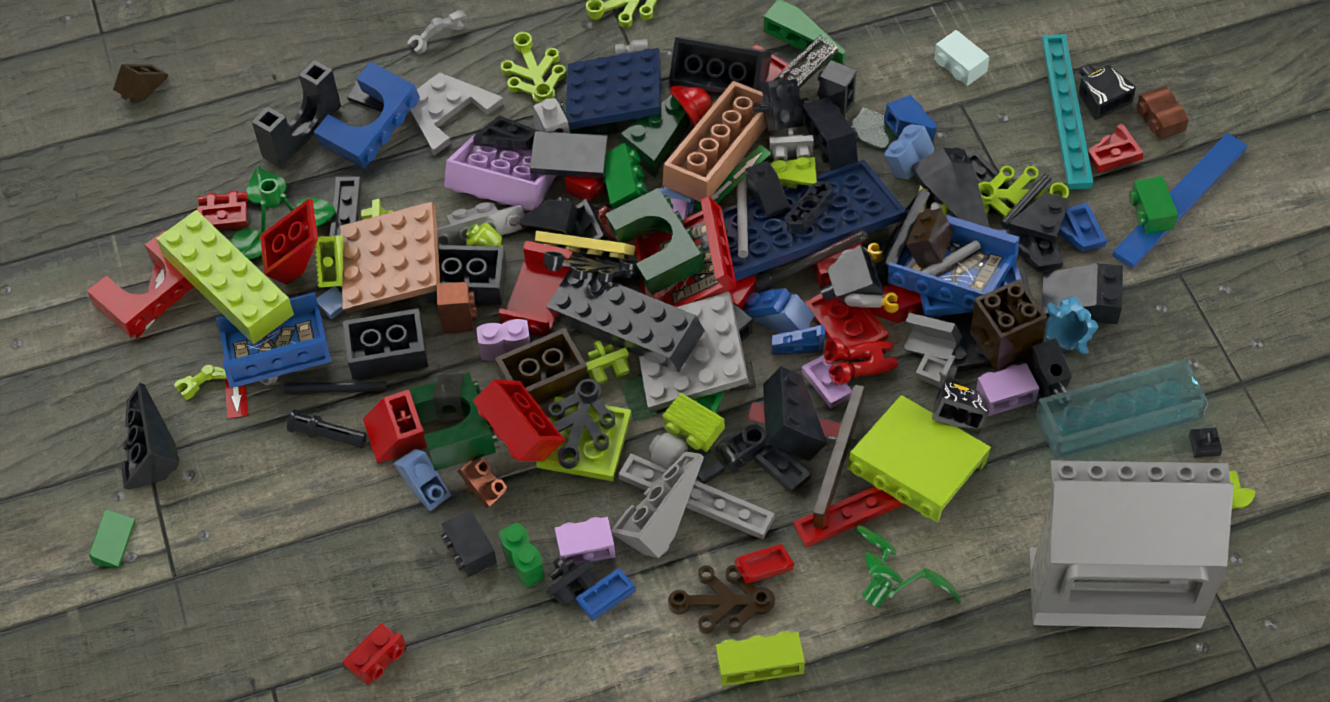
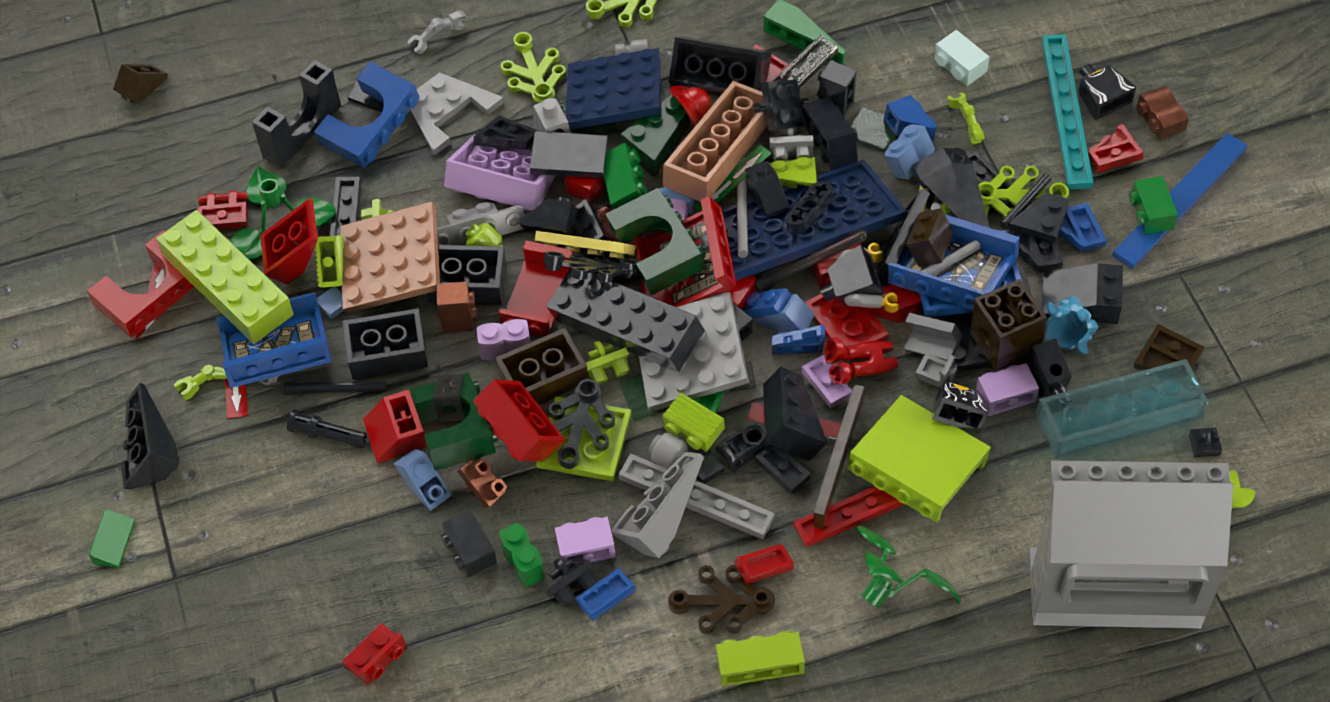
(975, 132): none -> lime piece
(1167, 347): none -> dark brown wing

